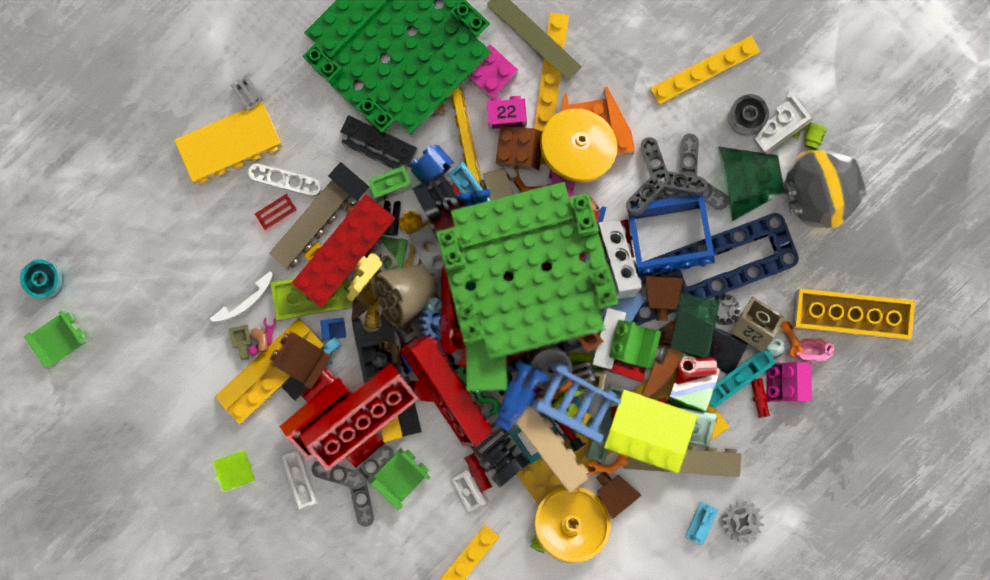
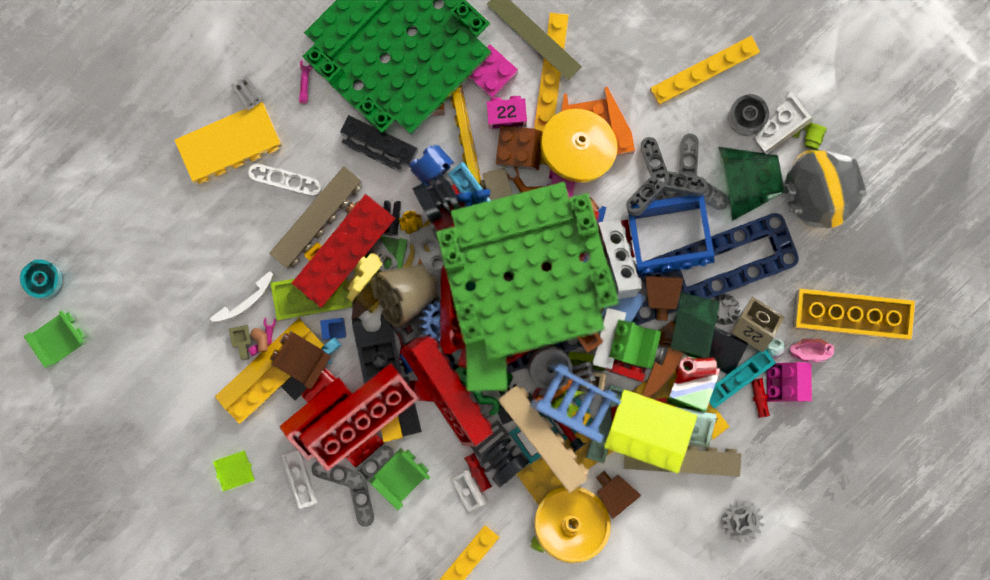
(270, 206): clear red tile -> none
(303, 97): none -> dark pink arm
(348, 181): black tile -> none
(372, 319): clear yellow hose -> none
(390, 184): bright green panel -> none
(391, 348): dark brown arm -> none
(431, 302): clear light blue hinge -> none
(517, 397): blue piece -> none
(620, 461): orange arm -> none
(701, 523): medium azure hinge -> none
(788, 329): orange arm -> none

